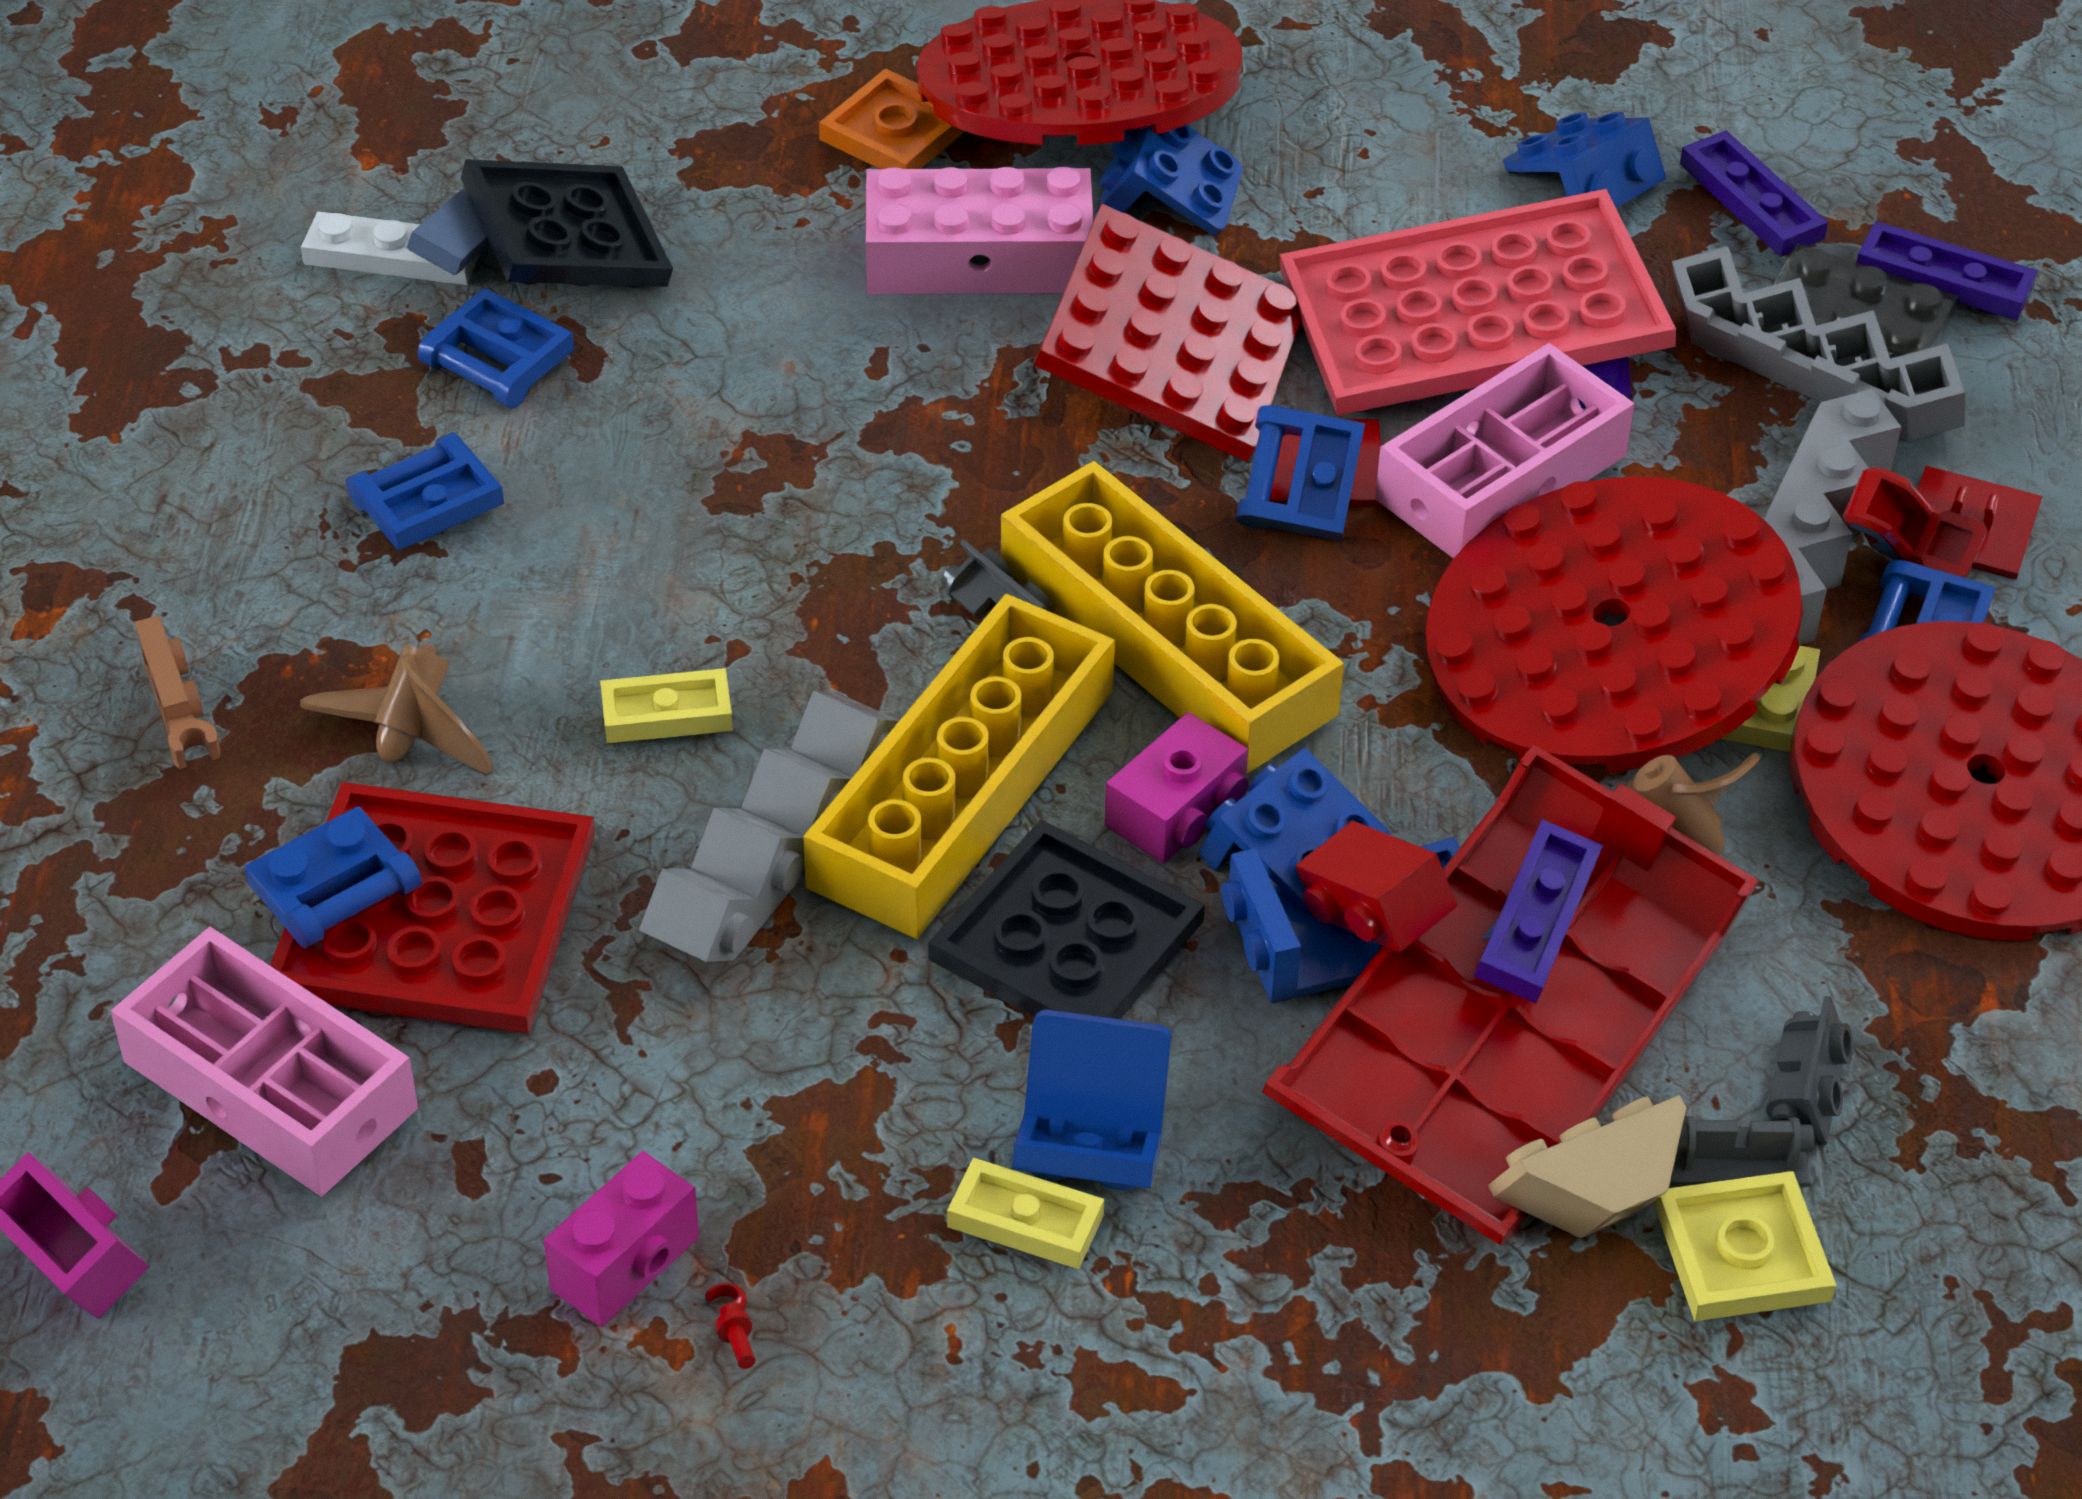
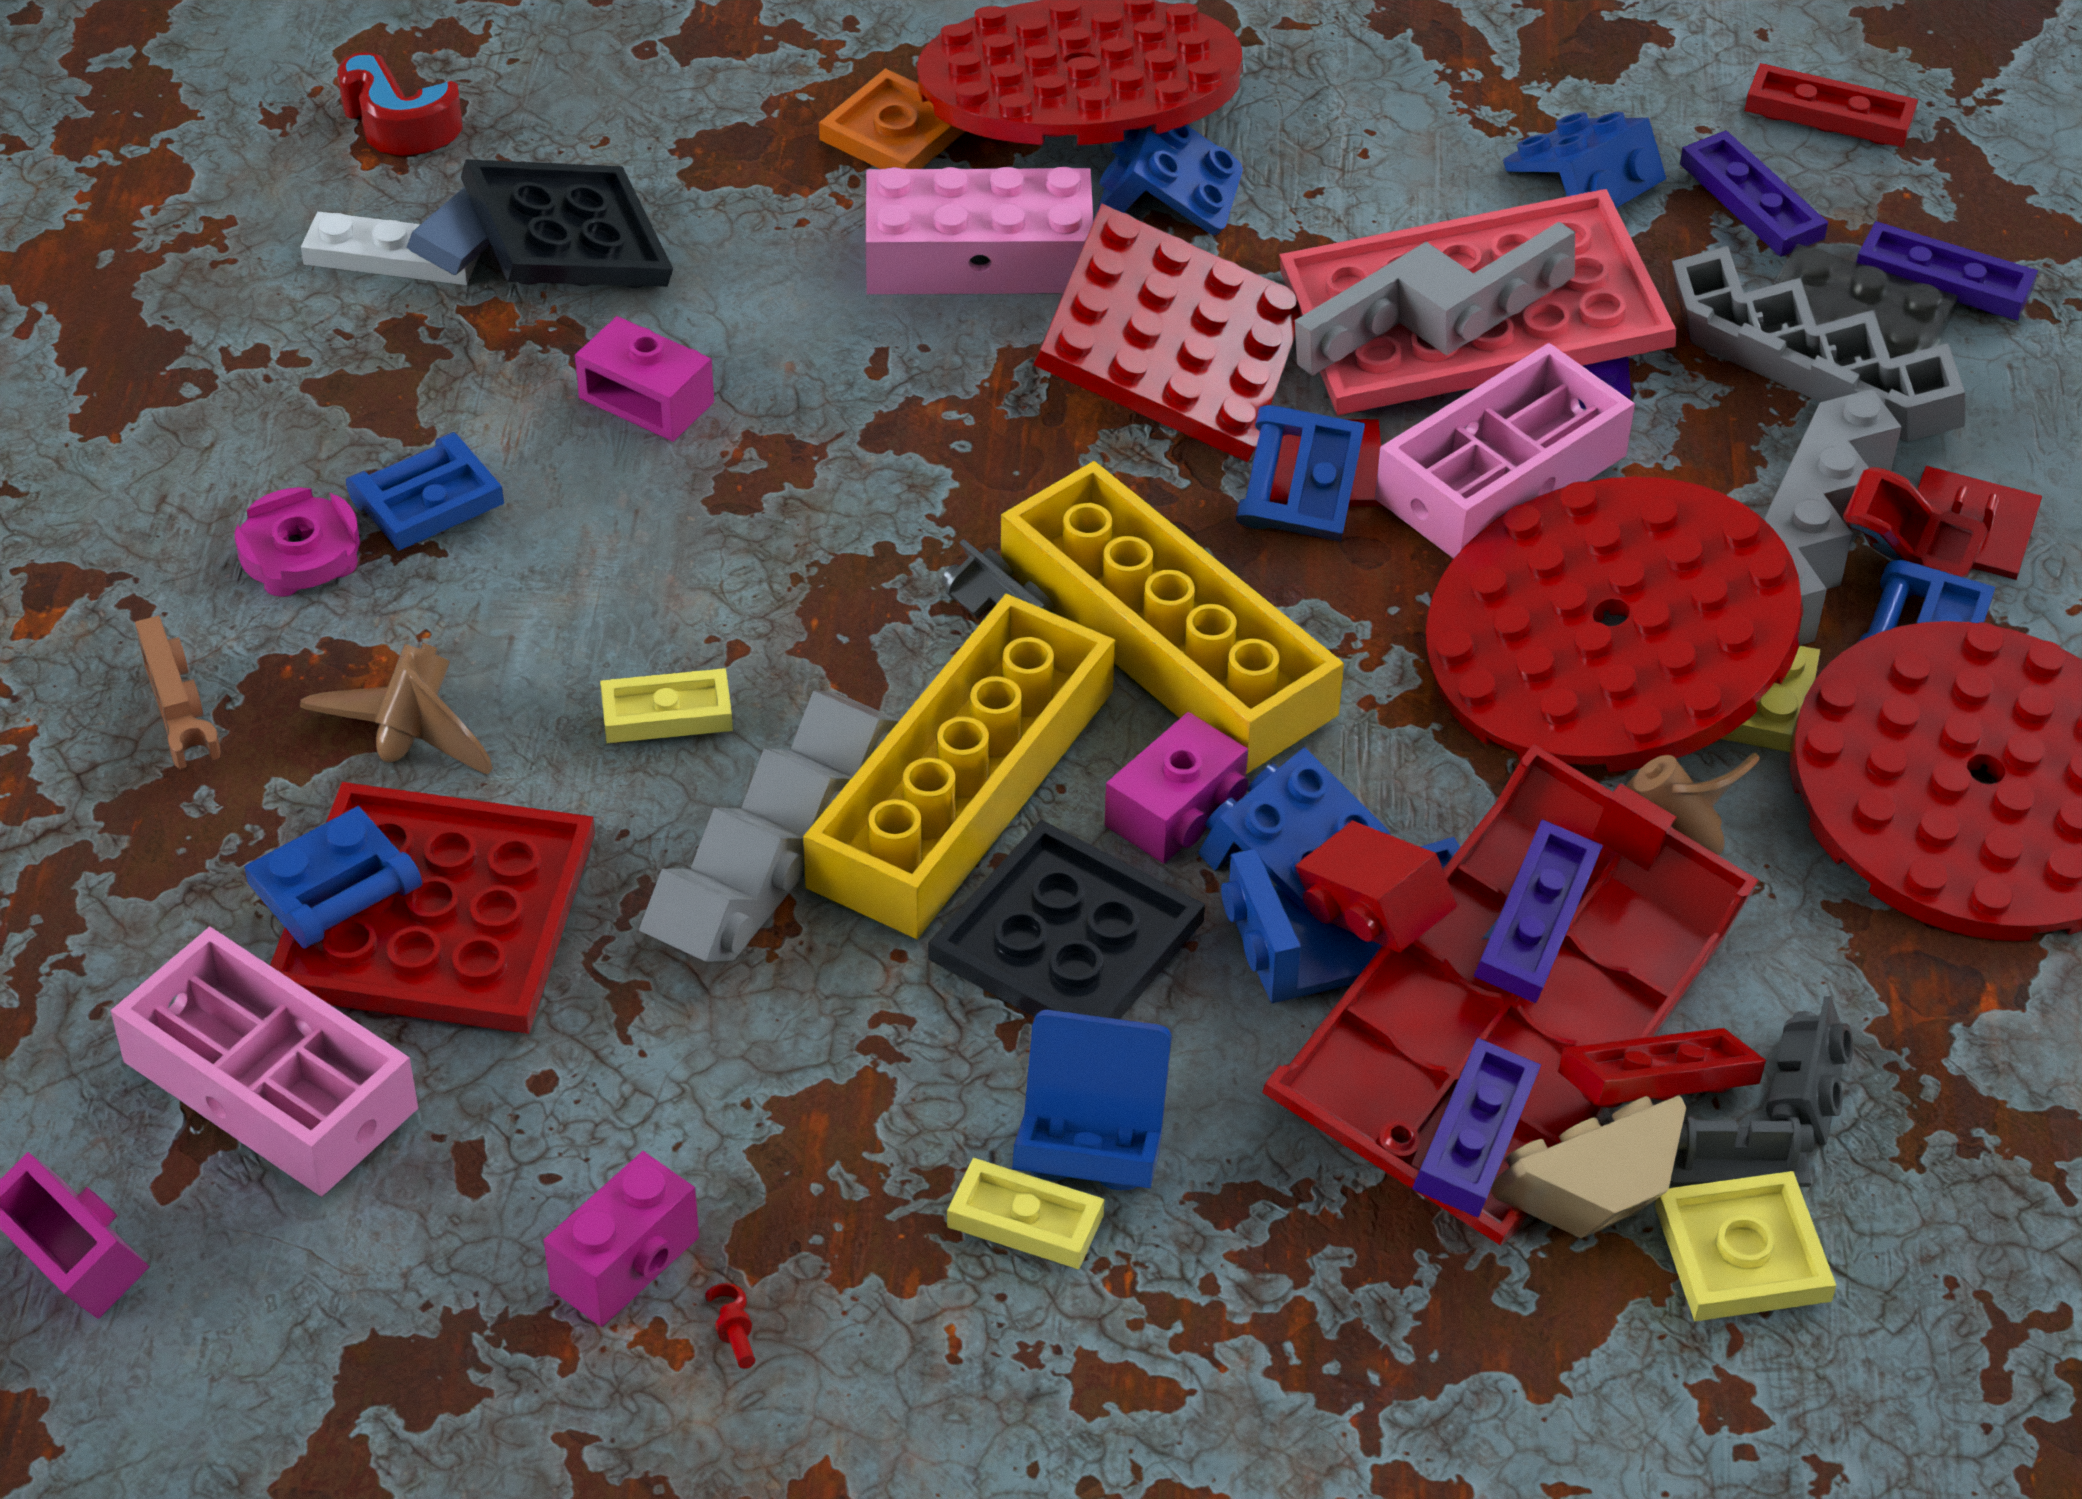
(286, 566): none -> dark pink plate
(390, 119): none -> red animal
(504, 333): blue plate -> none
(645, 378): none -> dark pink brick
(1435, 298): none -> light grey bracket
(1476, 1127): none -> dark purple plate
(1661, 1066): none -> red plate
(1831, 105): none -> red plate

